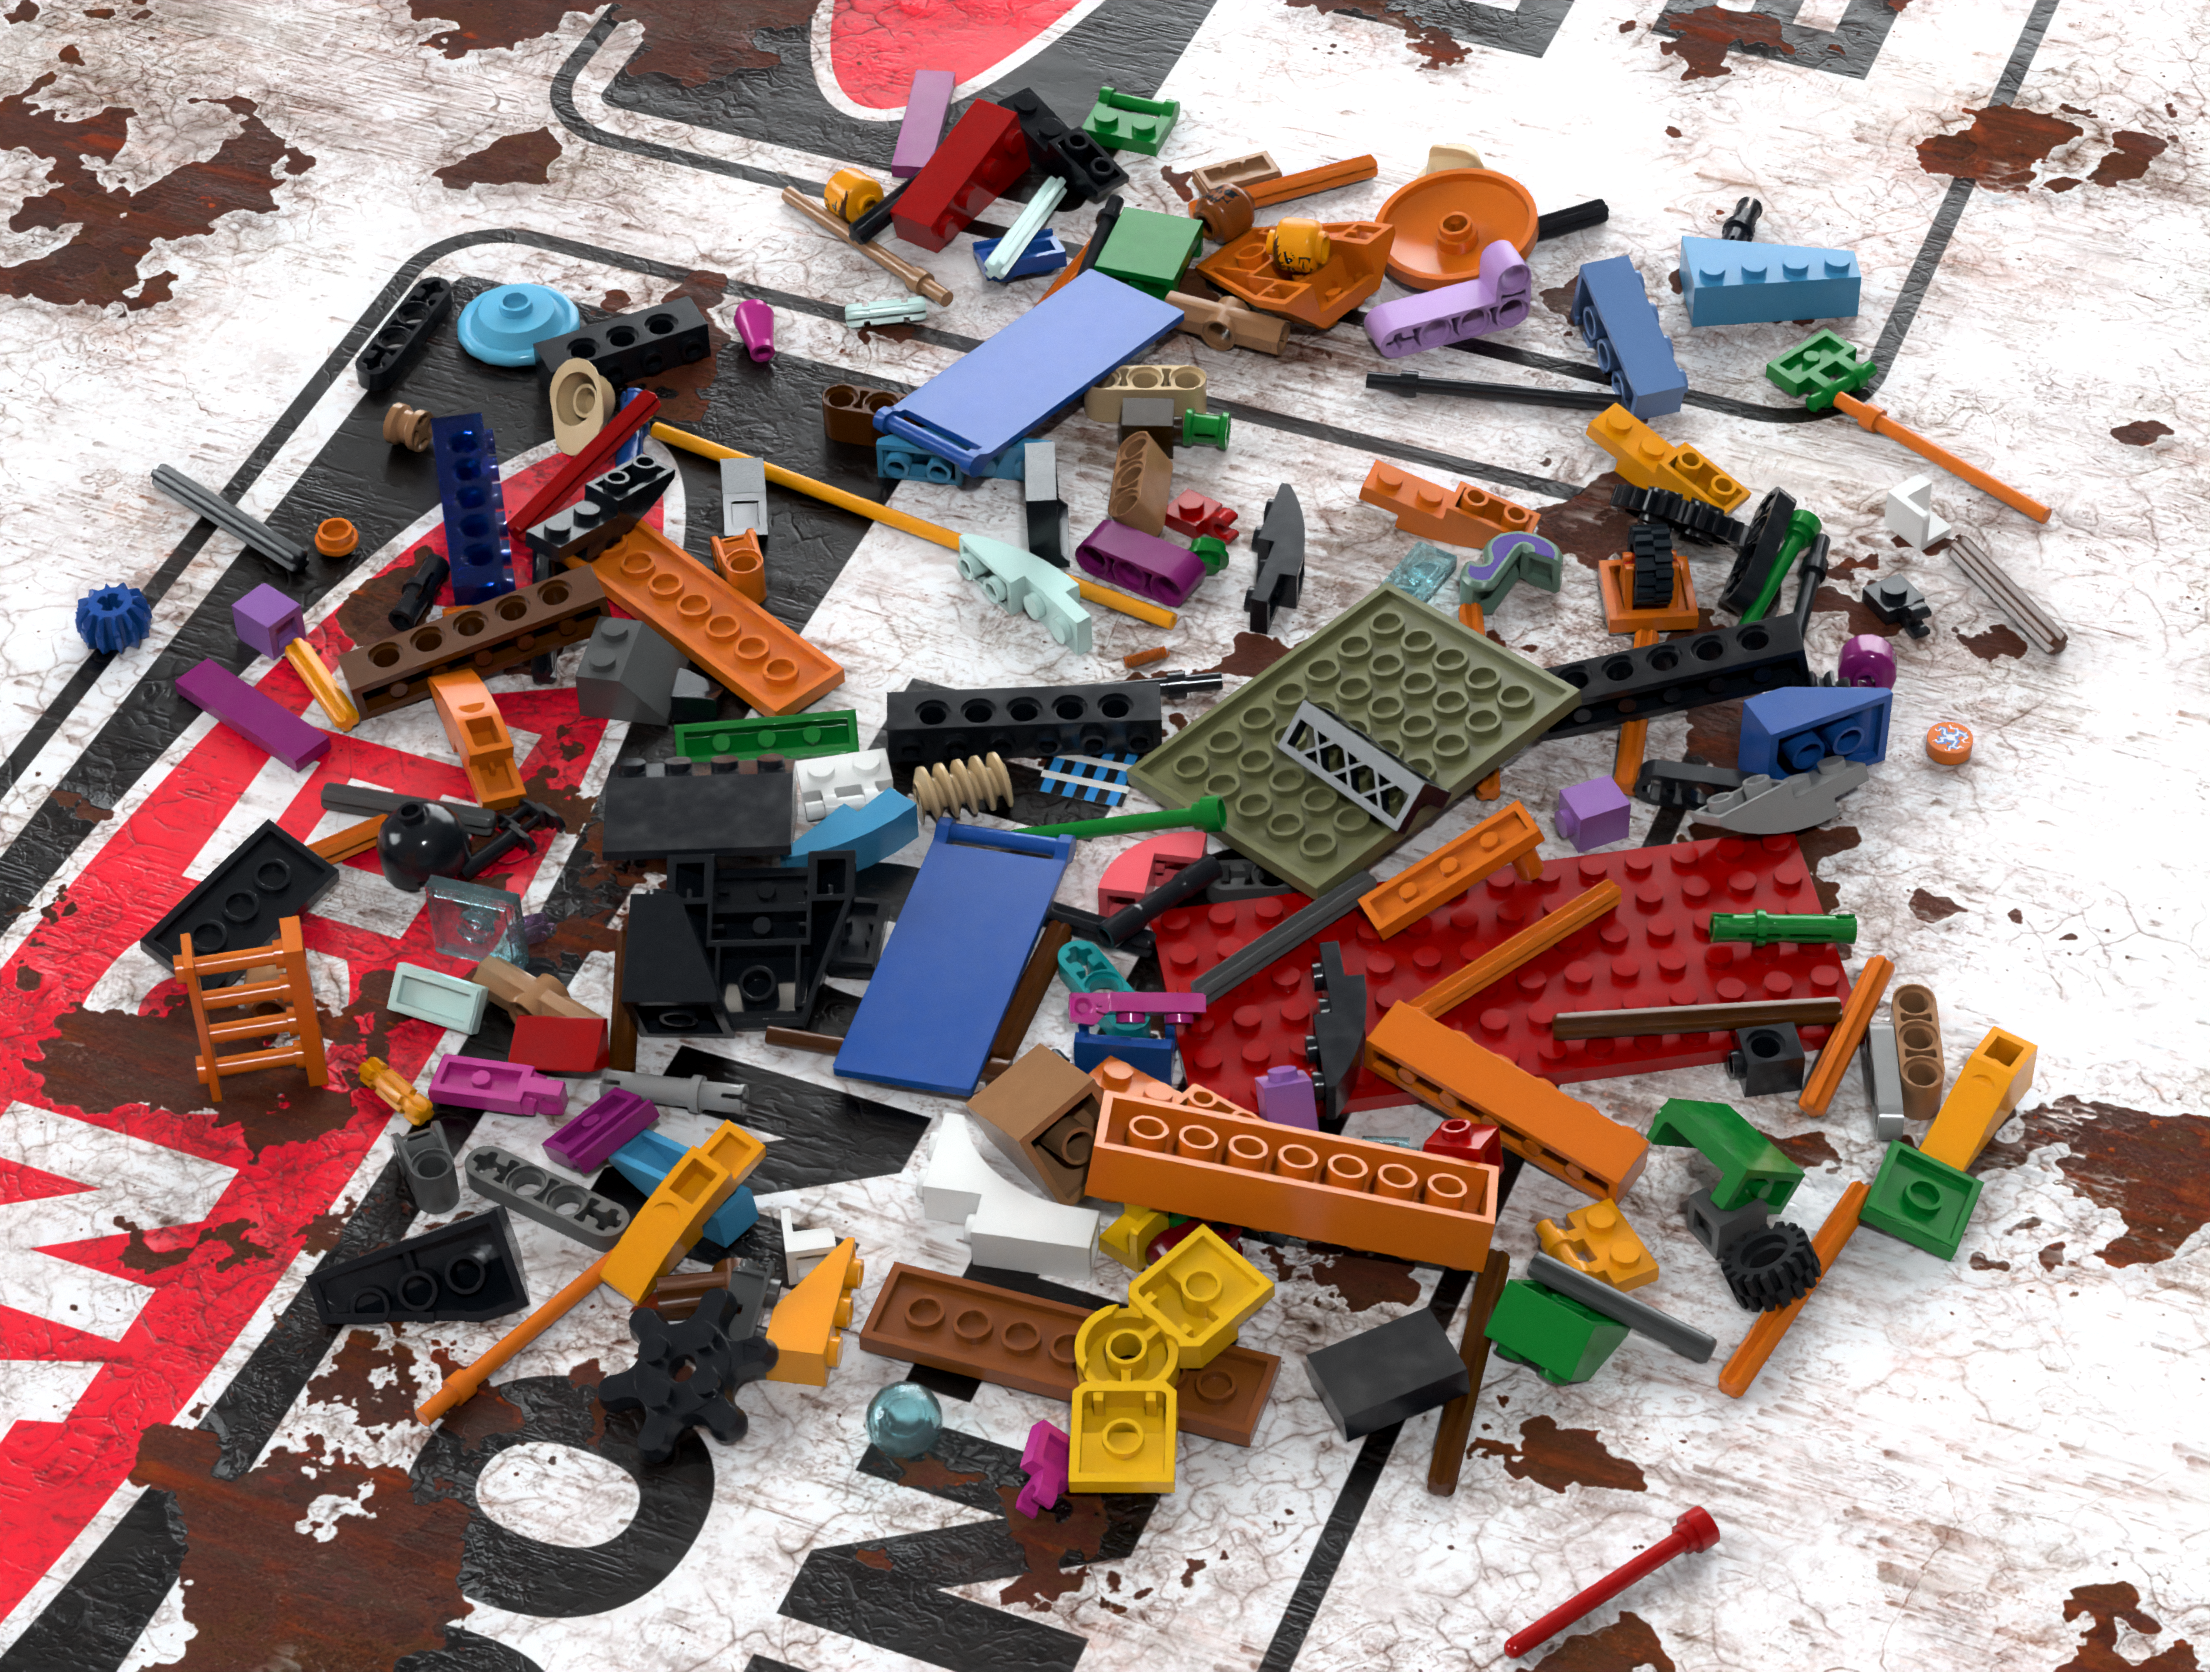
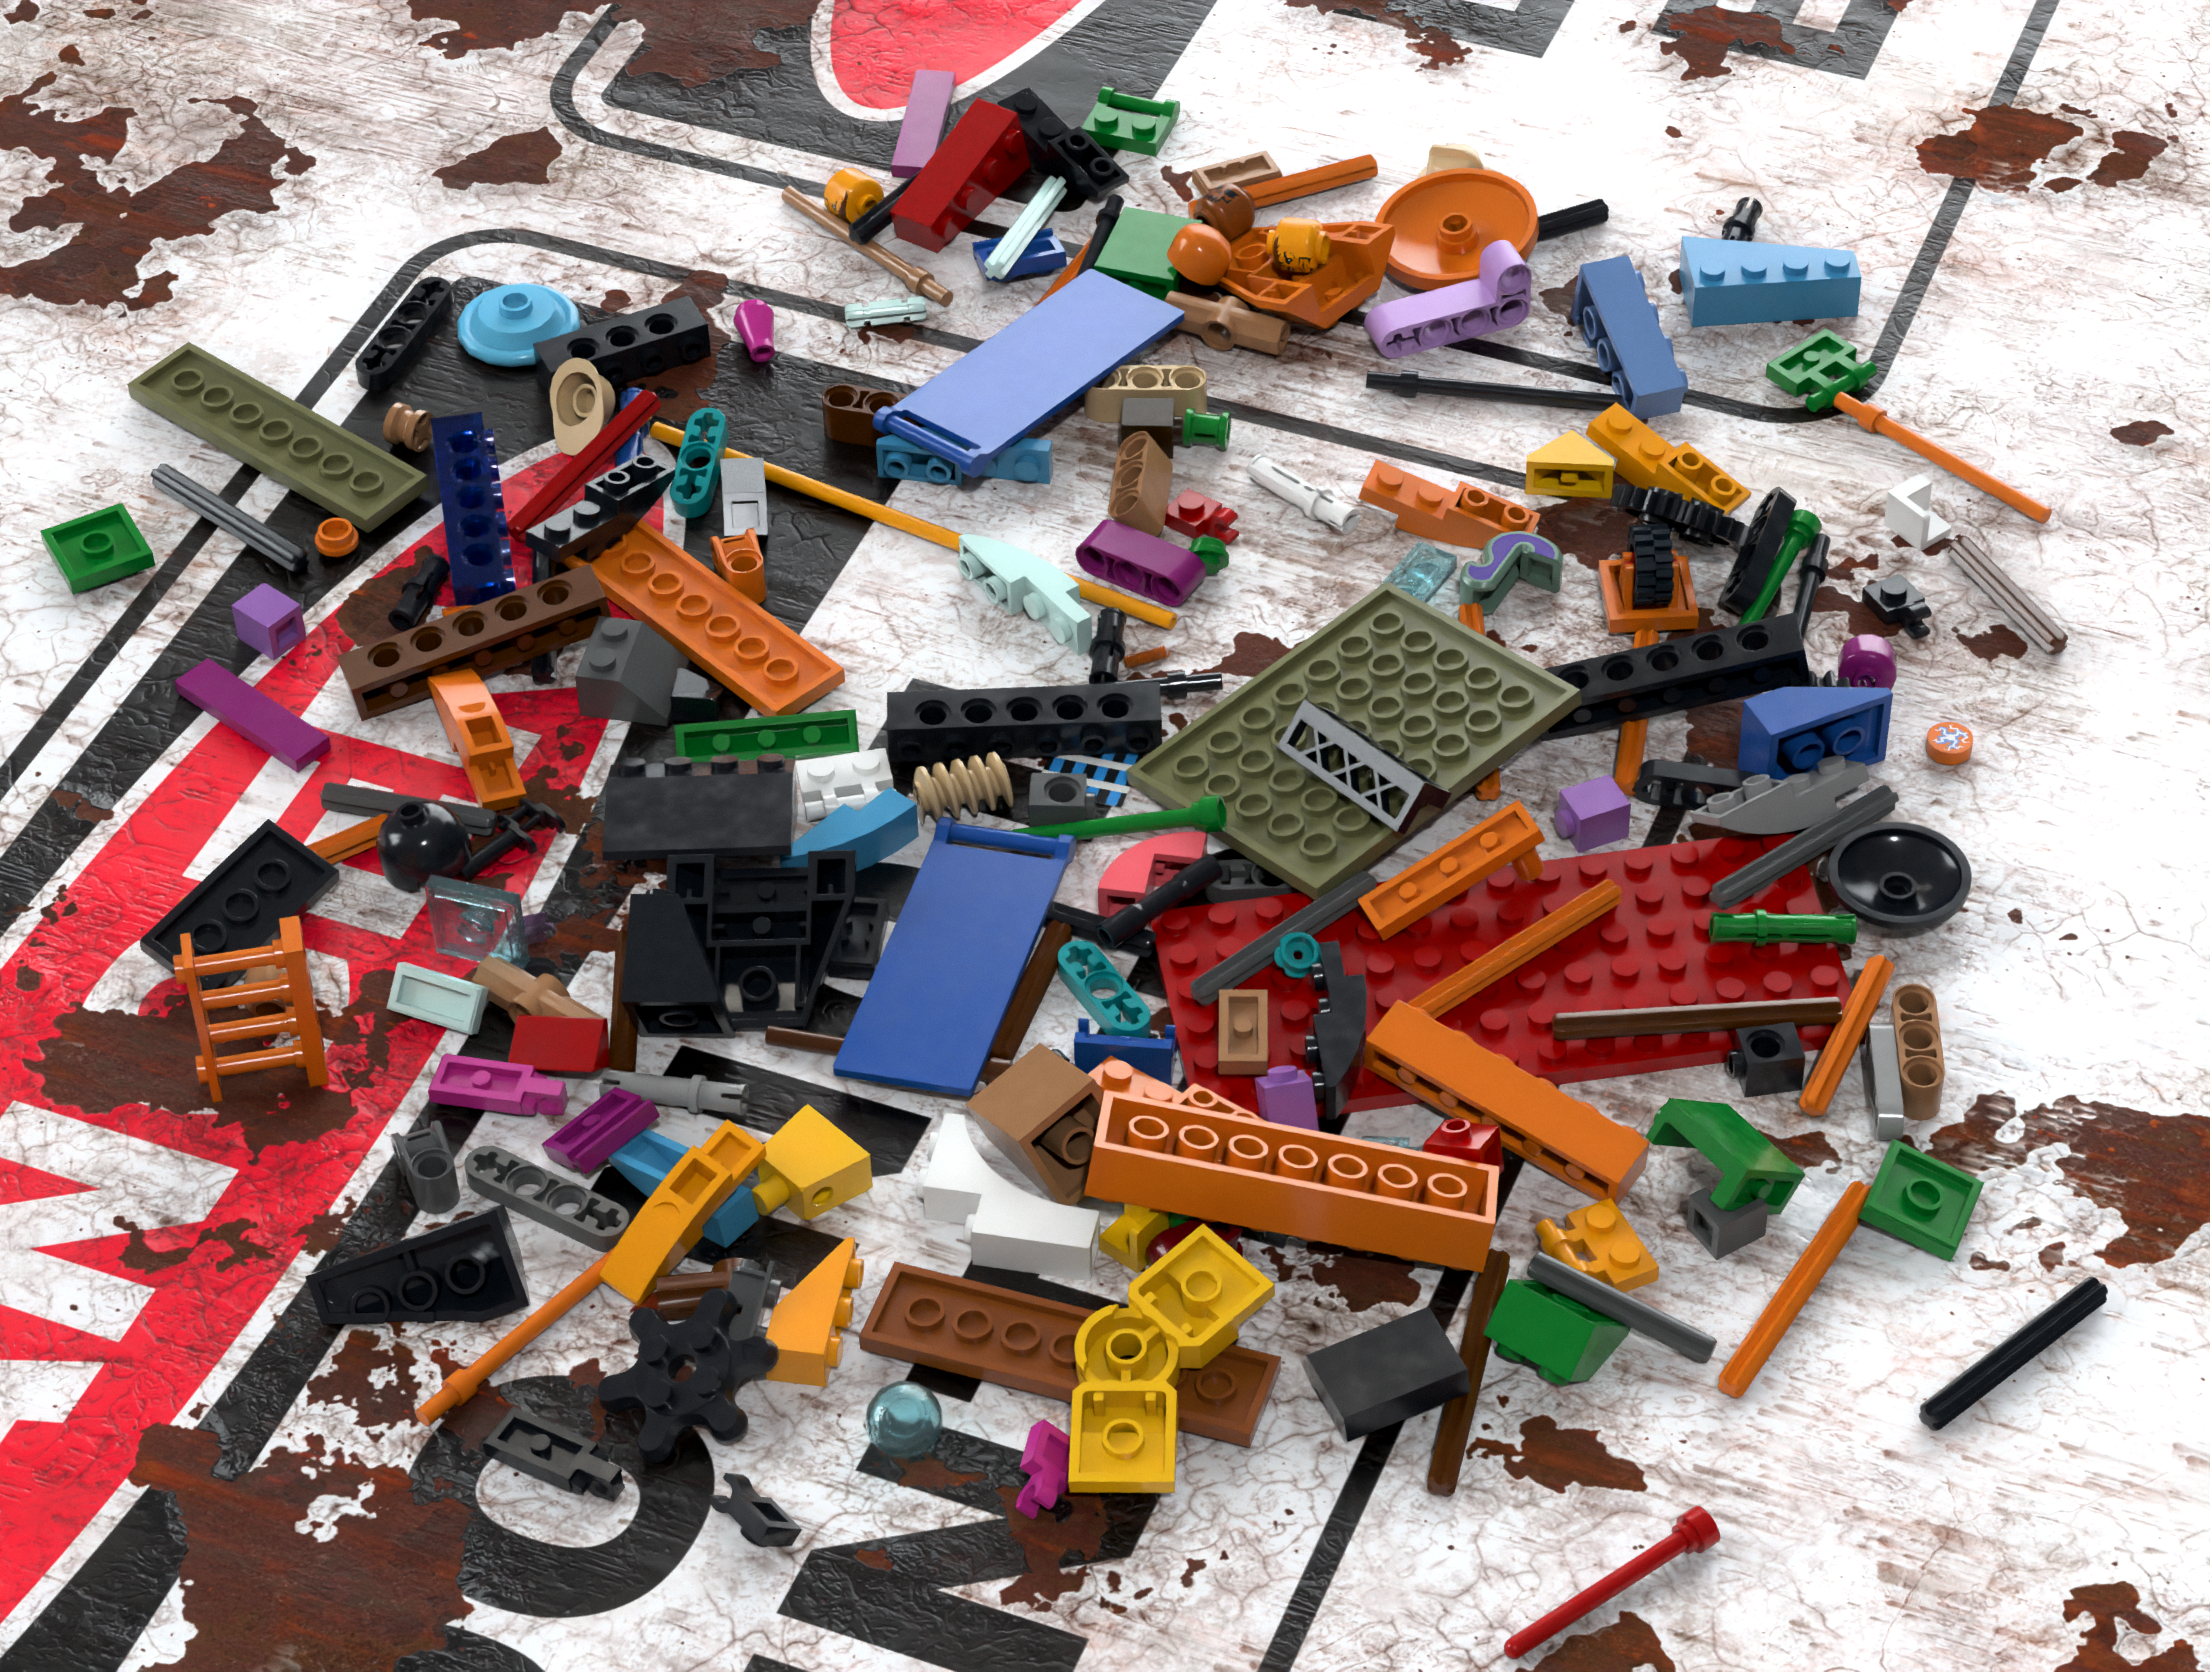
(97, 548): none -> green plate
(113, 618): blue gear -> none
(279, 437): none -> olive plate
(322, 684): light orange axle -> none
(396, 1091): light orange axle -> none
(553, 1455): none -> black hinge
(705, 477): none -> teal beam
(760, 1517): none -> black plate
(804, 1248): white panel -> none
(811, 1167): none -> yellow torso
(1044, 509): black container -> none
(1060, 799): none -> dark grey brick
(1107, 646): none -> black pin
(1132, 1007): dark pink hinge -> none
(1200, 253): none -> orange hair
(1243, 1032): none -> medium nougat plate
(1280, 560): black slope -> none
(1300, 943): none -> teal plate
(1315, 501): none -> white pin
(1570, 469): none -> yellow slope
(1771, 1267): black tyre -> none
(1802, 847): none -> dark grey axle
(1899, 875): none -> black dish
(1981, 1099): light orange slope -> none
(2013, 1353): none -> black axle

